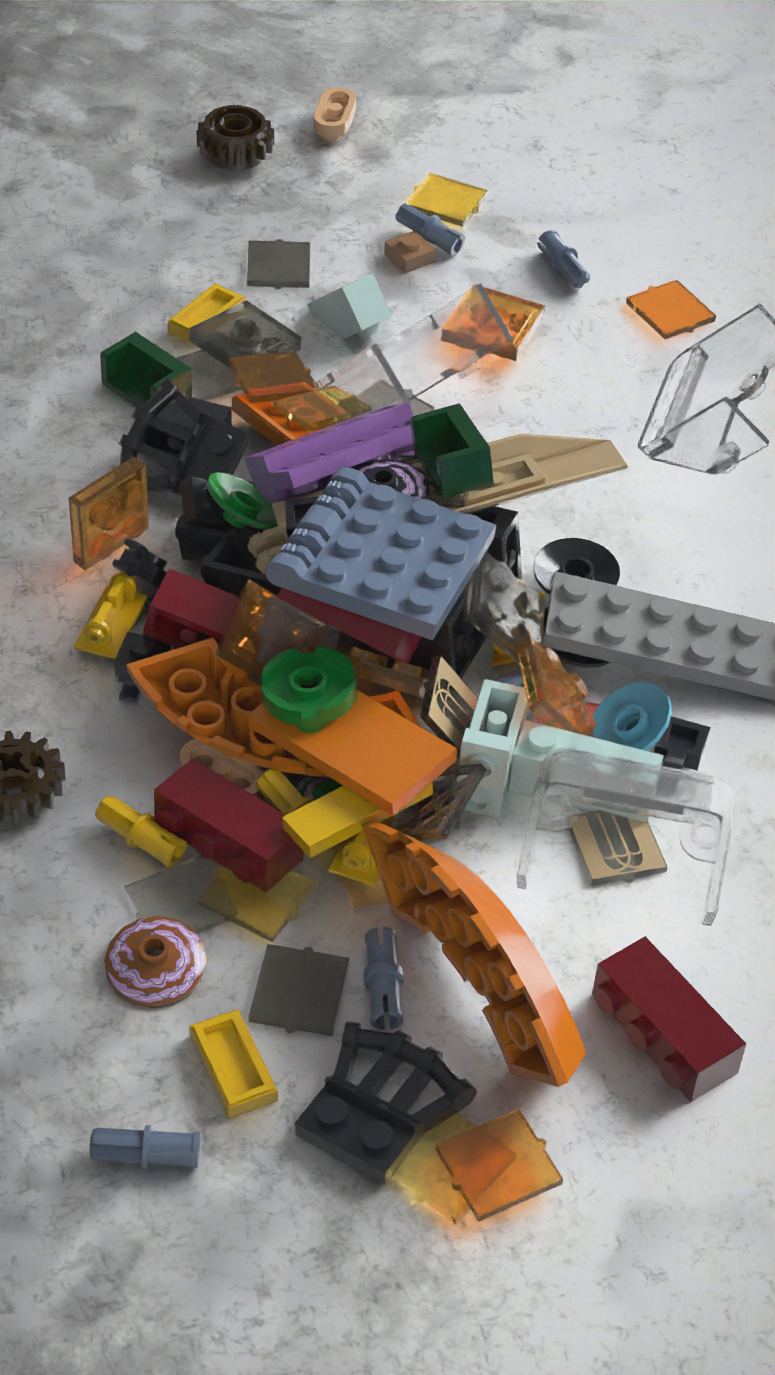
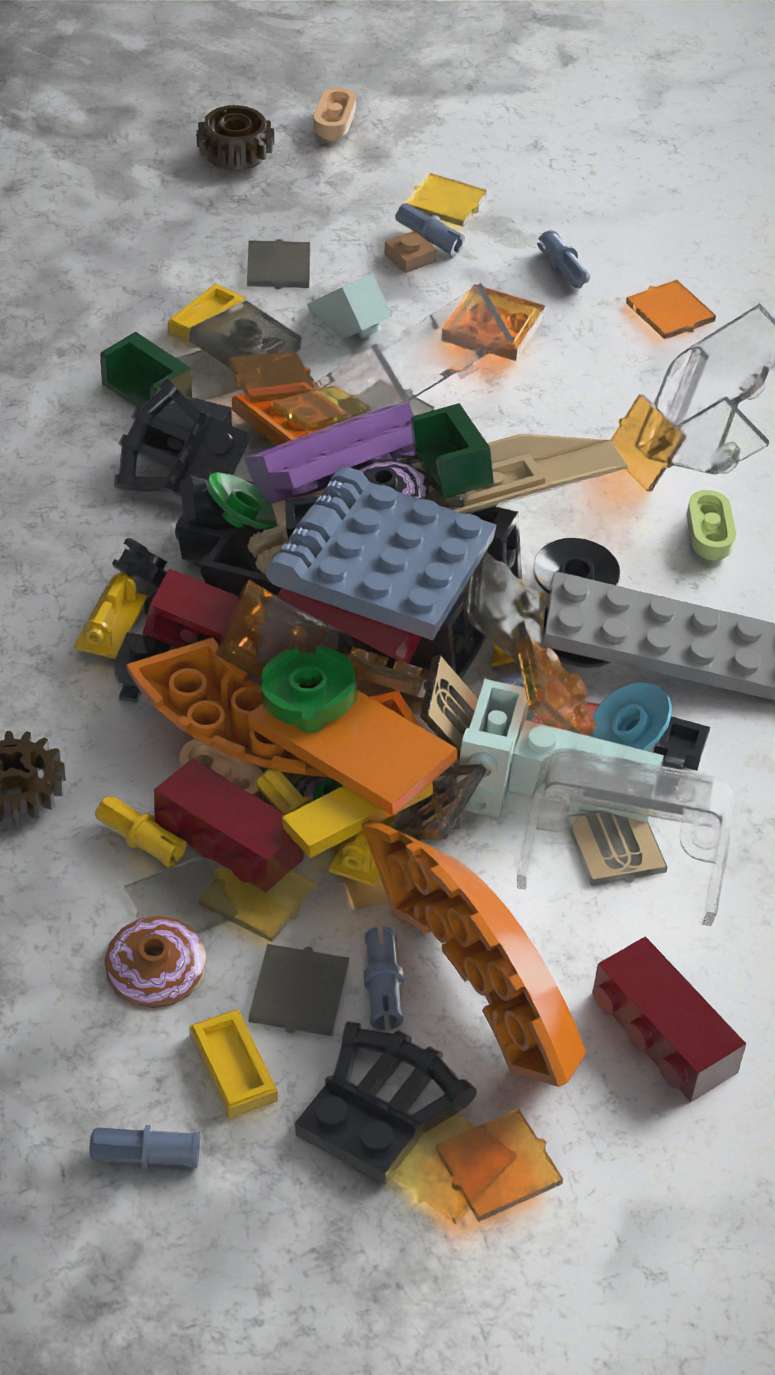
(109, 513): clear orange plate -> none
(647, 442): none -> clear orange piece
(711, 524): none -> yellowish green plate

